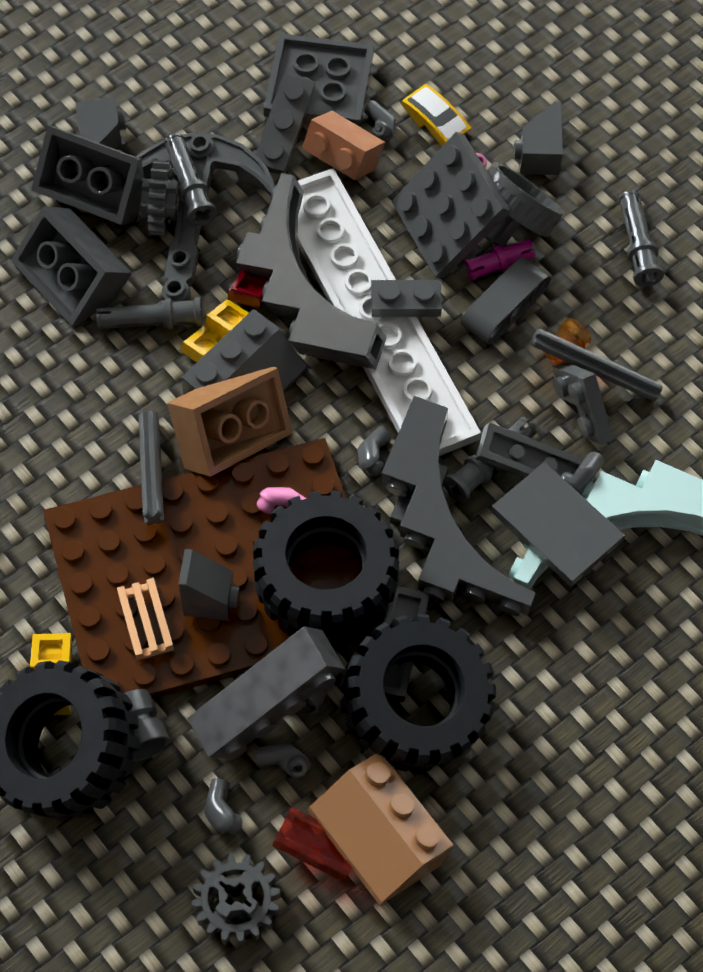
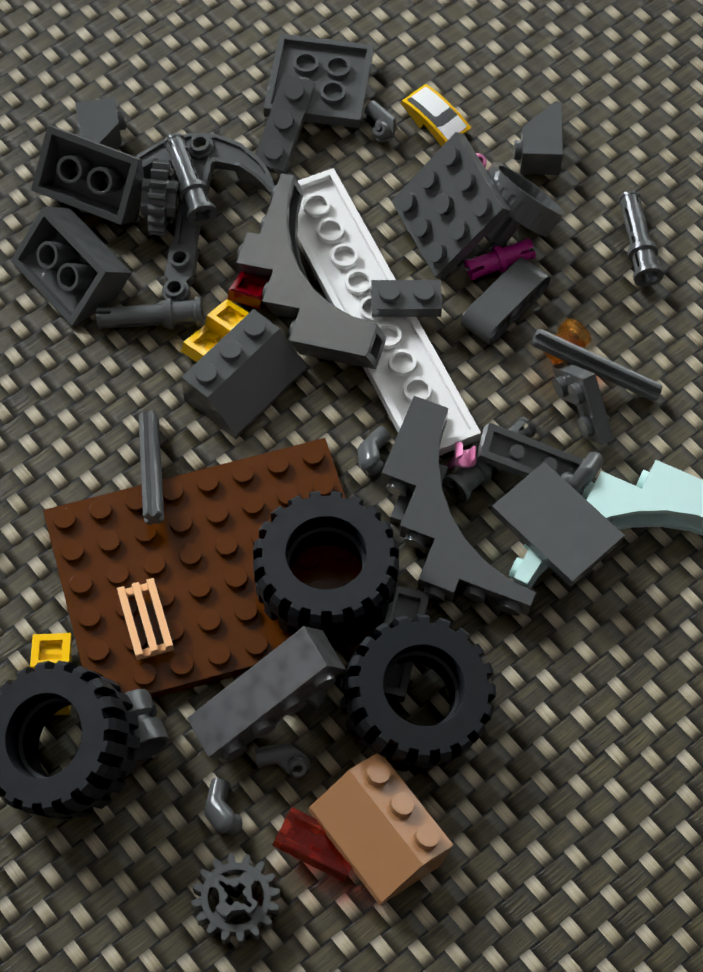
(206, 587): dark grey slope -> none
(229, 420): medium nougat slope -> none
(276, 496): bright pink arm -> none
(343, 145): nougat brick -> none
(462, 458): none -> bright pink hand

